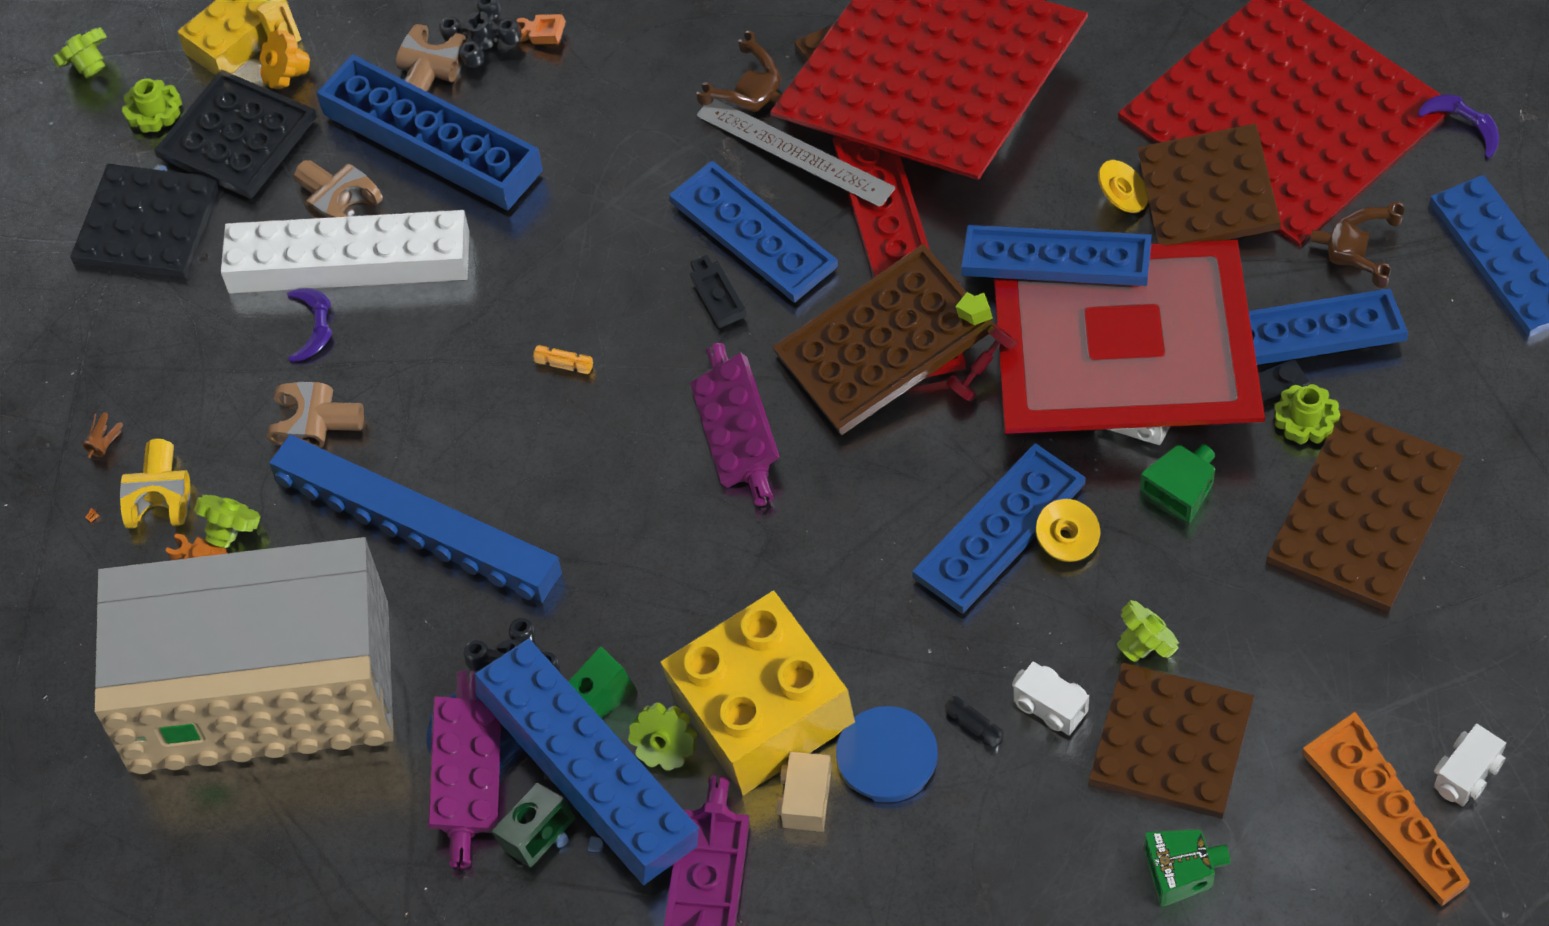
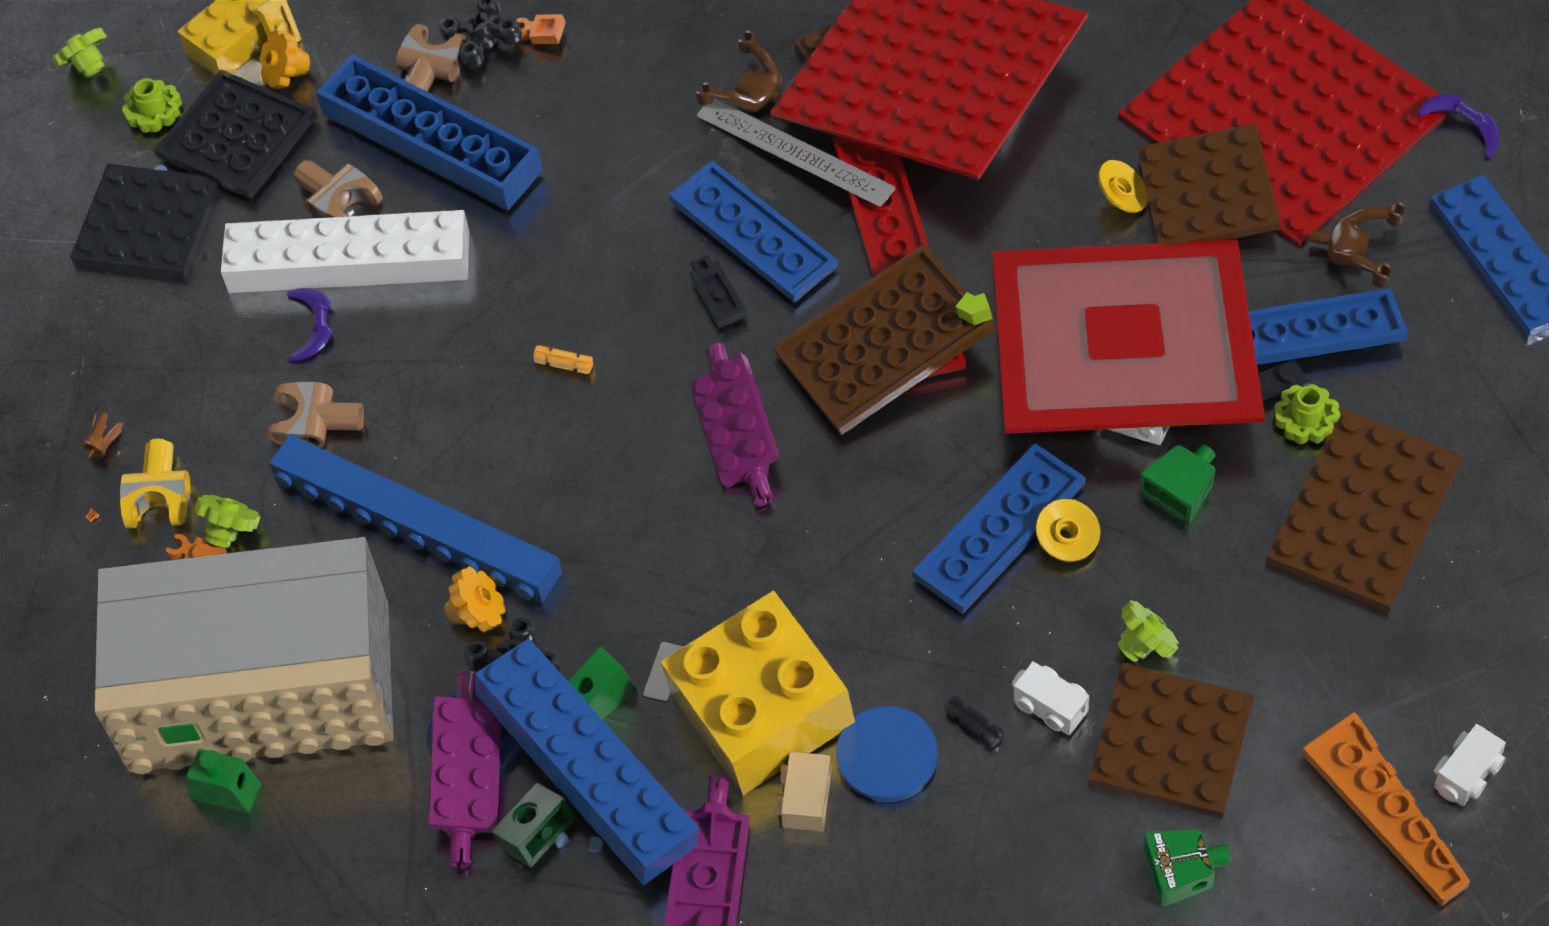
(216, 780): none -> green torso
(474, 600): none -> light orange plant
(657, 684): none -> white sticker
(663, 736): lime plant -> none
(962, 387): dark red wheel -> none
(1056, 255): blue plate -> none

